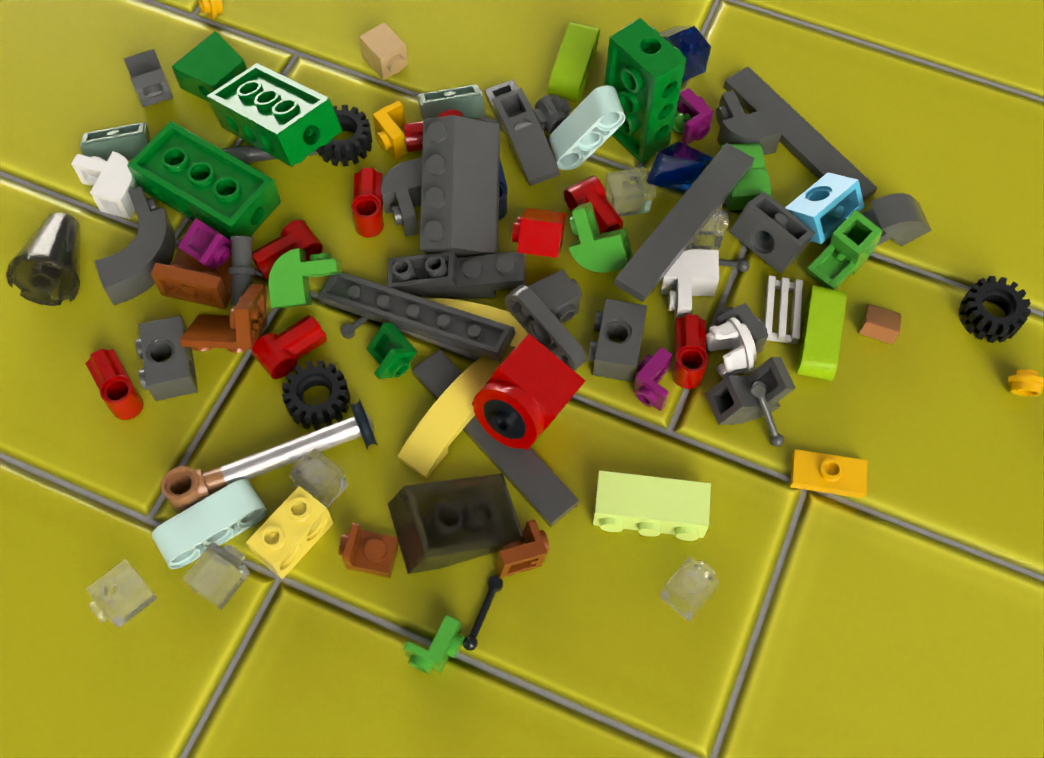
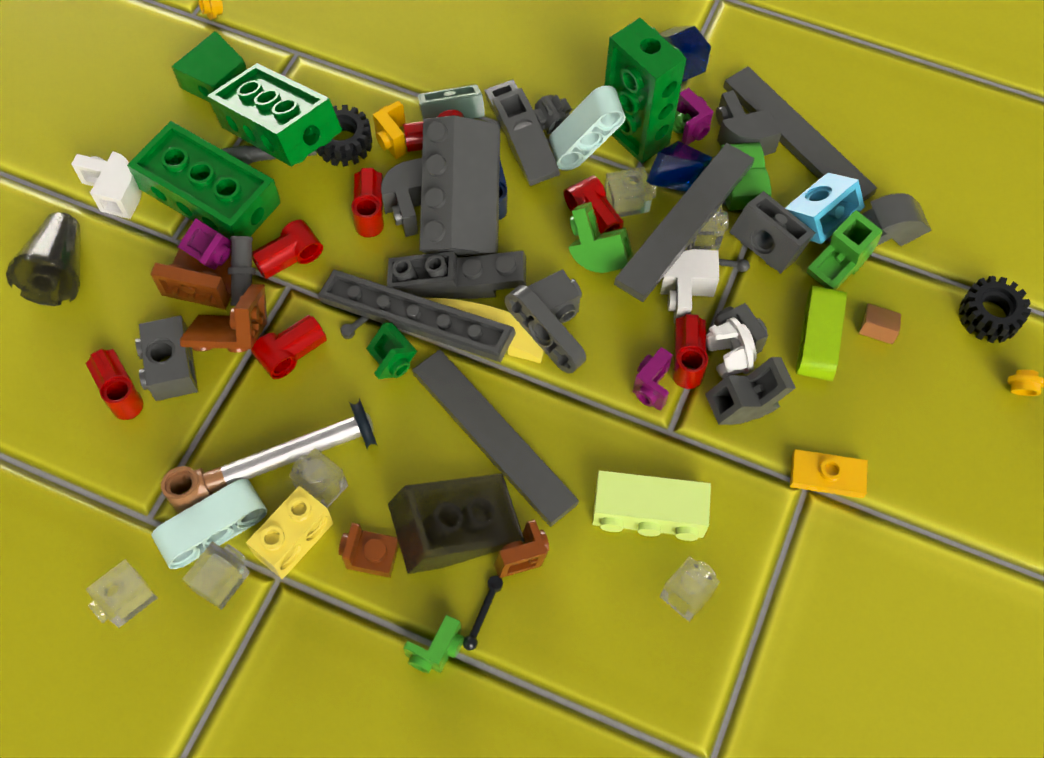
(125, 140): sand green slope -> none
(129, 271): dark grey arch -> none
(148, 78): dark grey brick -> none
(291, 275): bright green brick -> none
(311, 377): black tyre -> none
(383, 51): tan brick -> none
(446, 419): light yellow slope -> none
(525, 394): red piece -> none
(539, 232): red brick -> none
(574, 61): lime beam -> none
(612, 358): dark grey brick -> none
(758, 390): dark grey hinge -> none
(785, 286): white tile -> none

